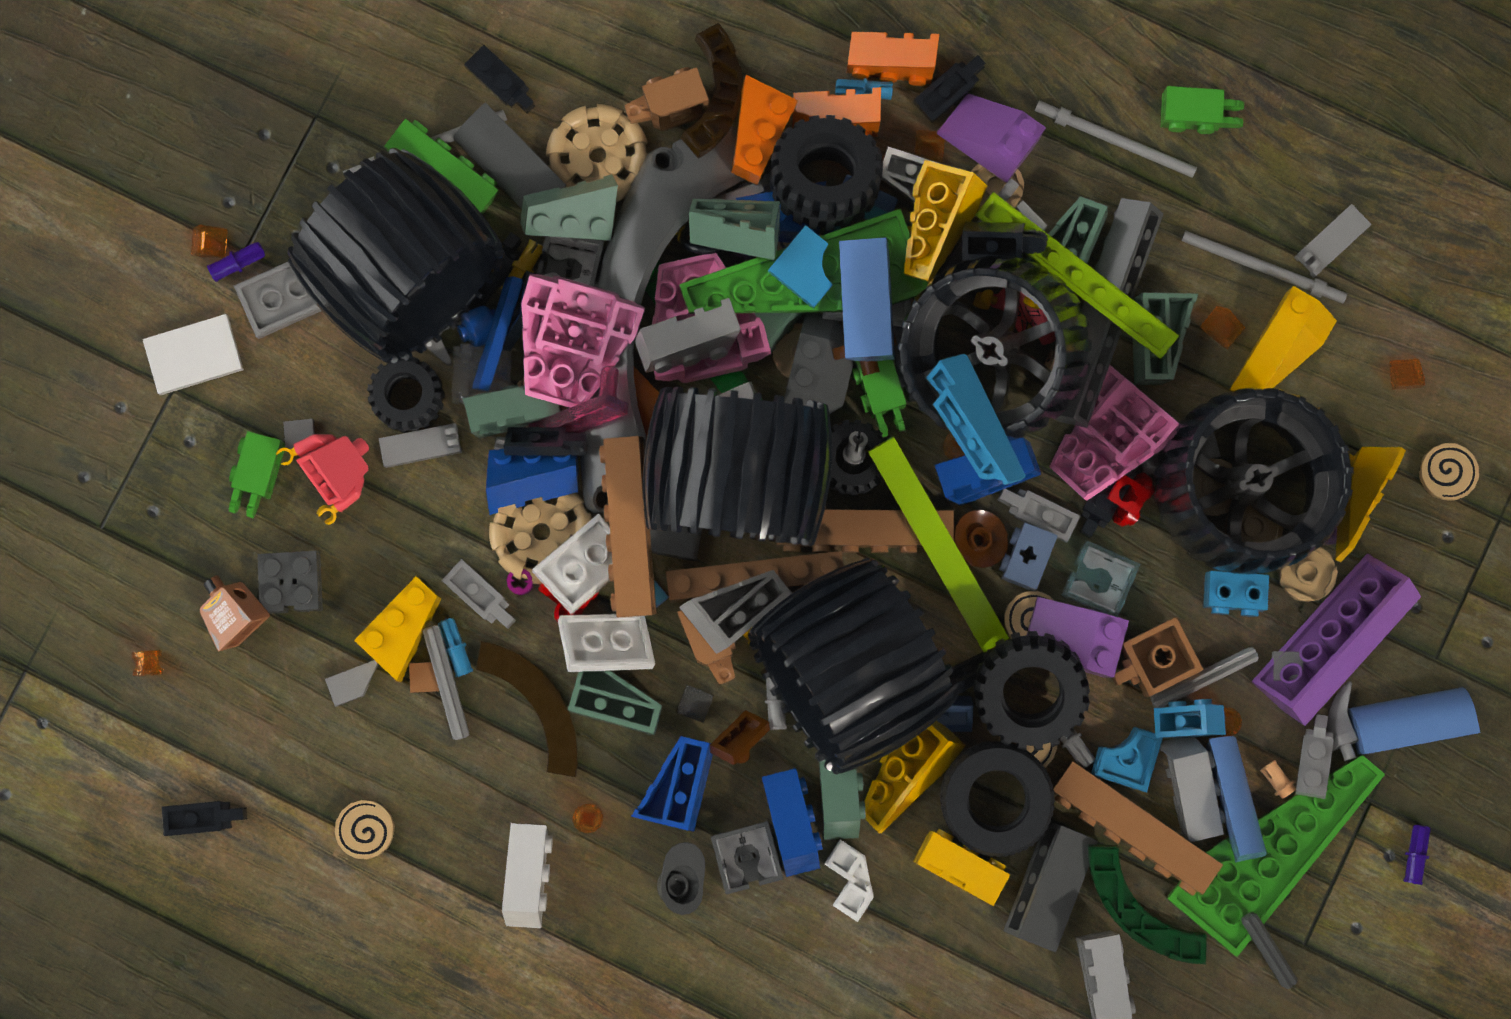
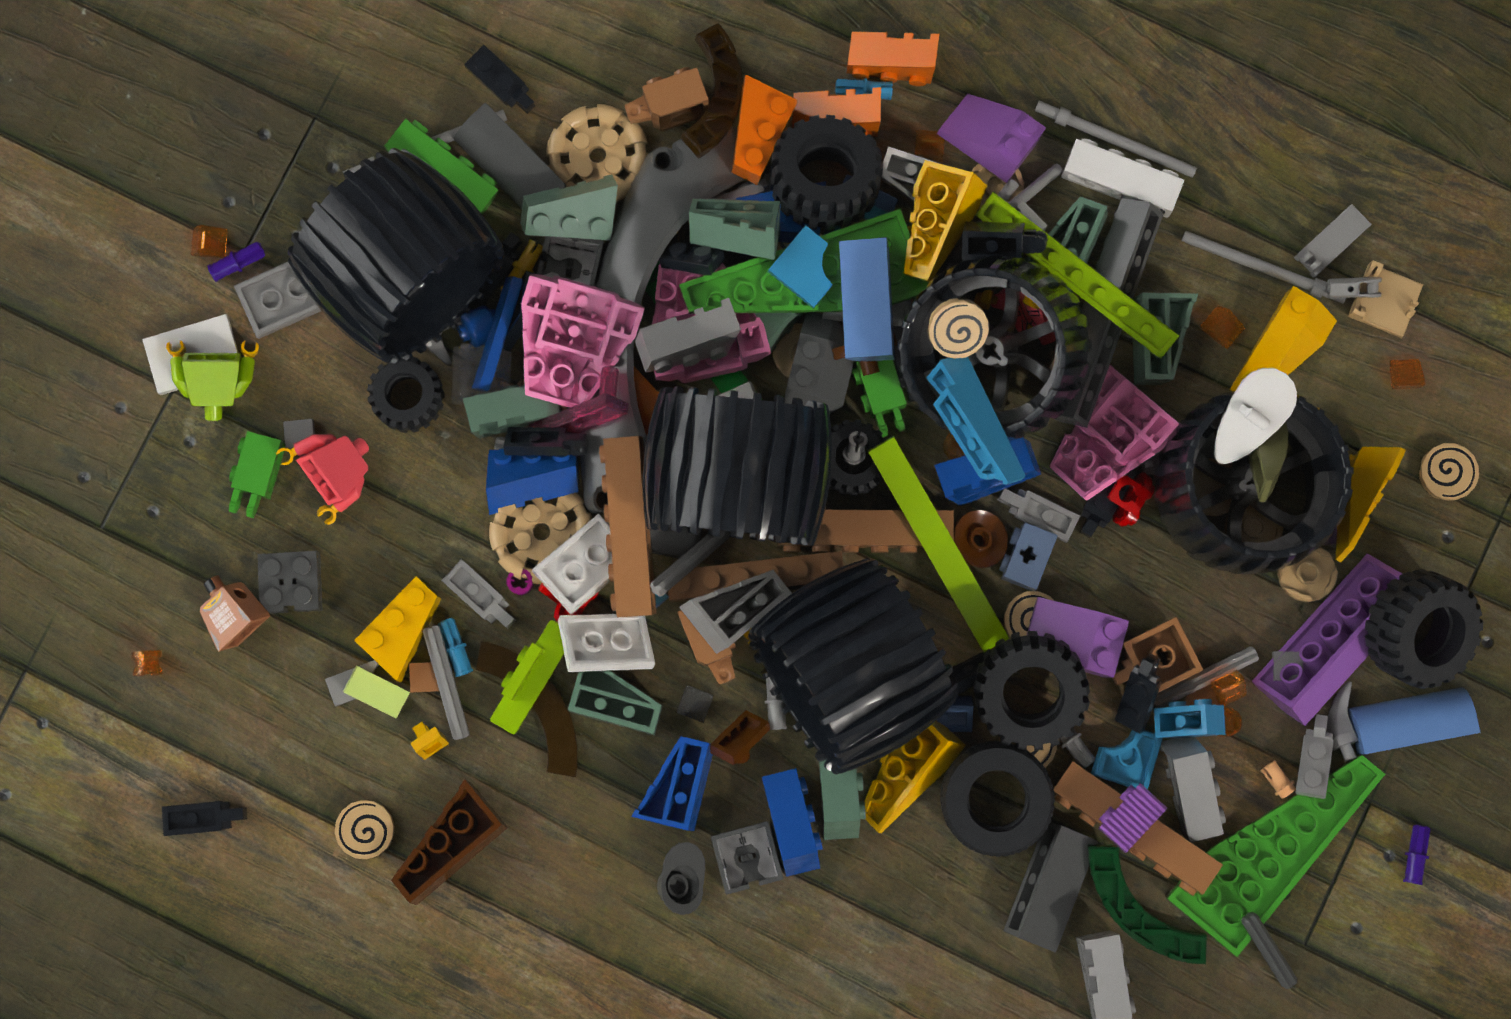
(212, 377): none -> lime torso
(376, 691): none -> yellowish green tile
(420, 445): light grey hinge -> none
(428, 740): none -> yellow tile
(451, 842): none -> reddish brown wedge
(526, 875): white wedge -> none
(529, 679): none -> lime bracket
(592, 816): clear orange wheel -> none
(687, 563): none -> light grey axle
(692, 258): none -> black plate
(858, 890): white tile -> none
(949, 88): black hinge -> none
(958, 328): none -> tan tile
(962, 866): yellow wedge -> none
(1037, 185): none -> light grey piece
(1114, 583): piece -> none
(1121, 177): none -> white brick
(1132, 817): none -> medium lavender brick
(1140, 695): none -> black hinge
(1198, 110): bright green hinge -> none
(1229, 688): none -> clear orange slope
(1236, 592): dark azure brick -> none
(1236, 799): medium blue brick -> none
(1254, 413): none -> white shield
(1268, 461): none -> olive slope
(1351, 287): none -> light grey bar
(1394, 307): none -> tan piece
(1446, 645): none -> black tyre

